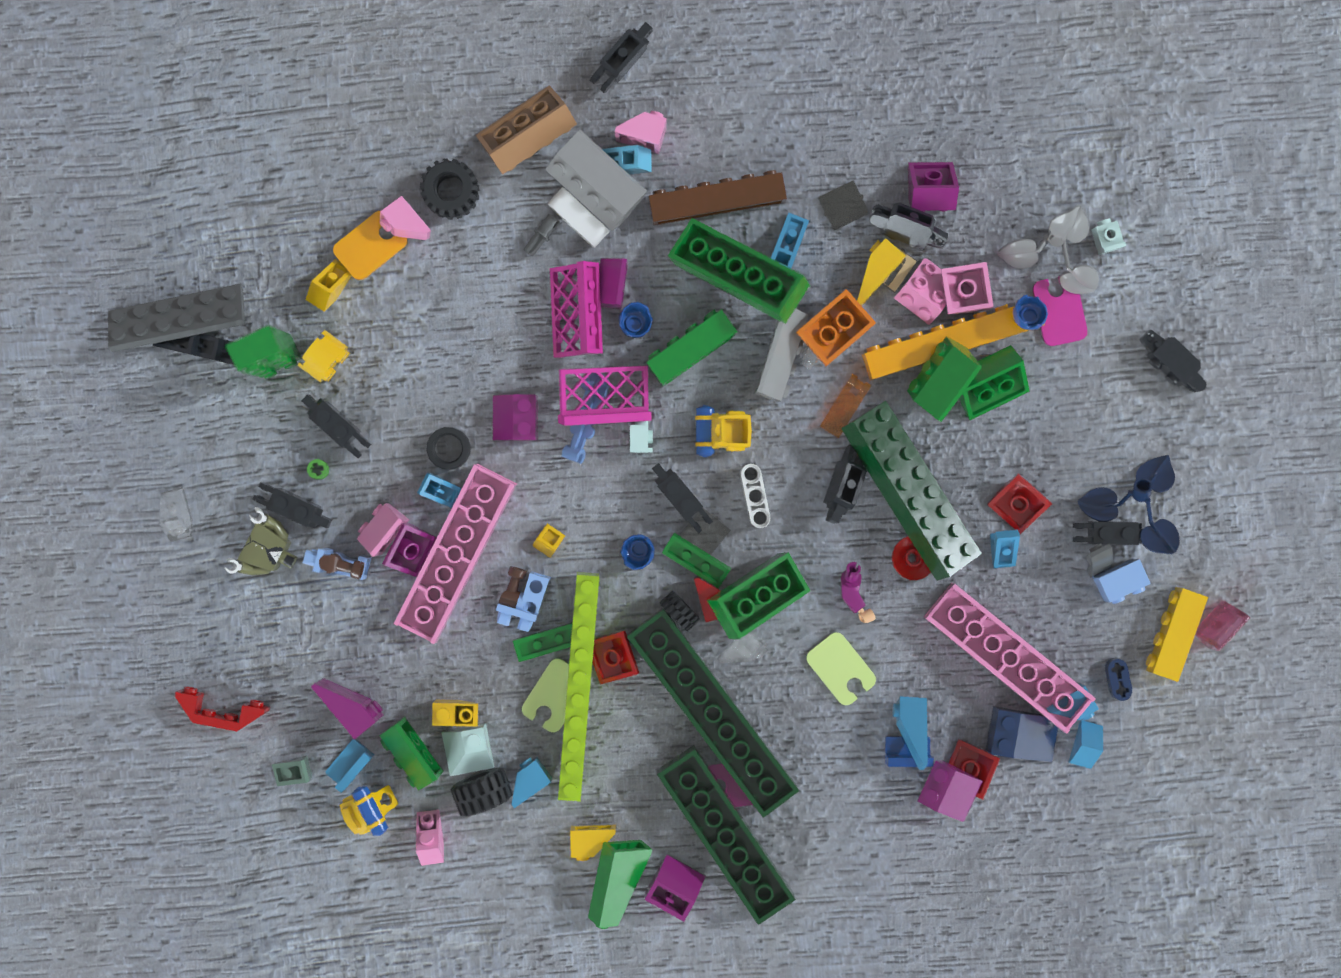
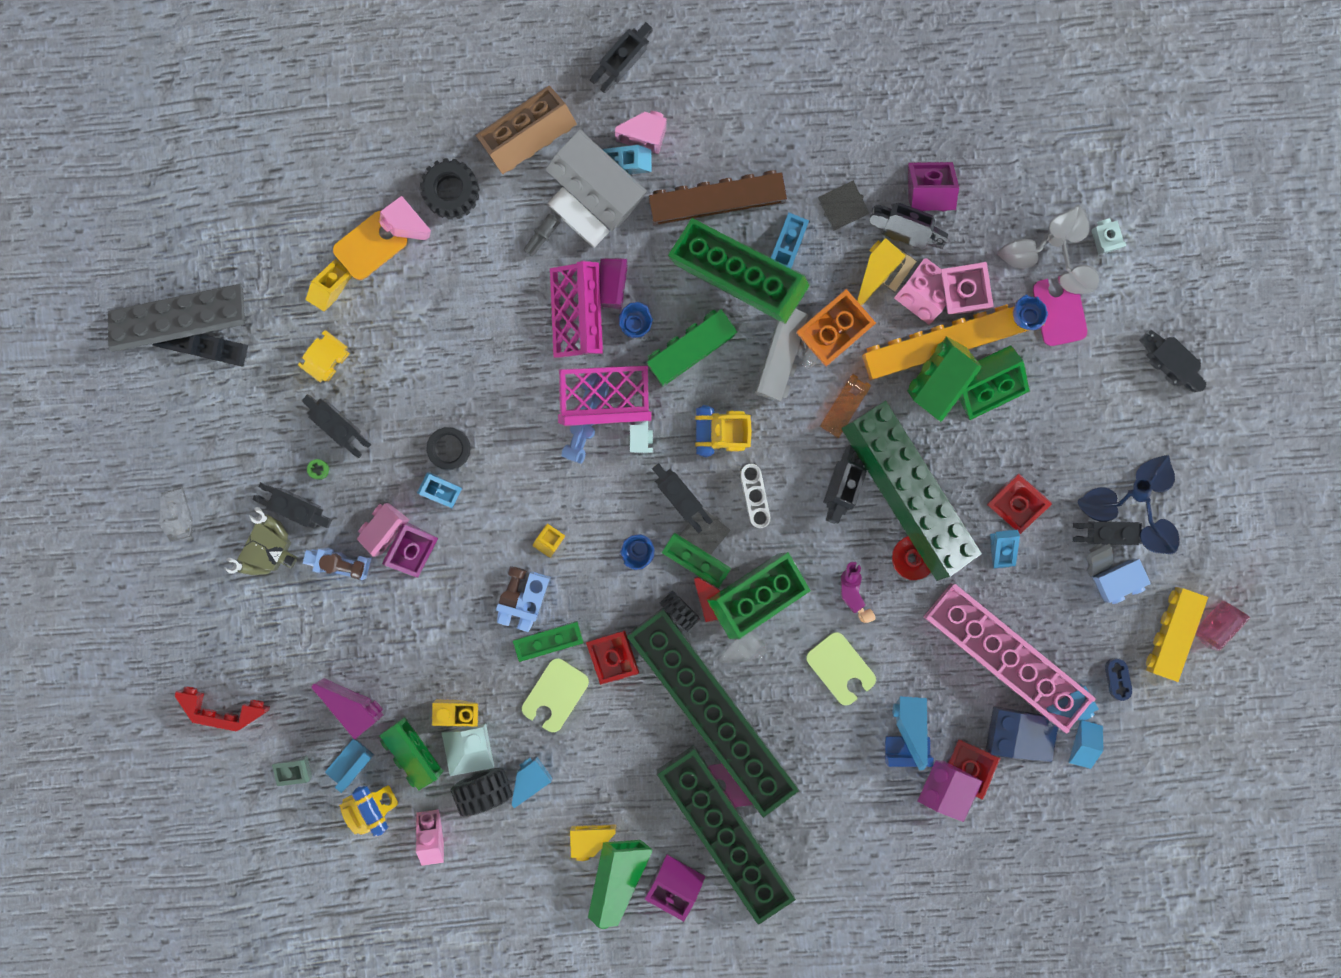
(264, 352): green brick -> none
(455, 553): bright pink tile -> none
(515, 417): magenta slope -> none
(578, 686): lime brick -> none

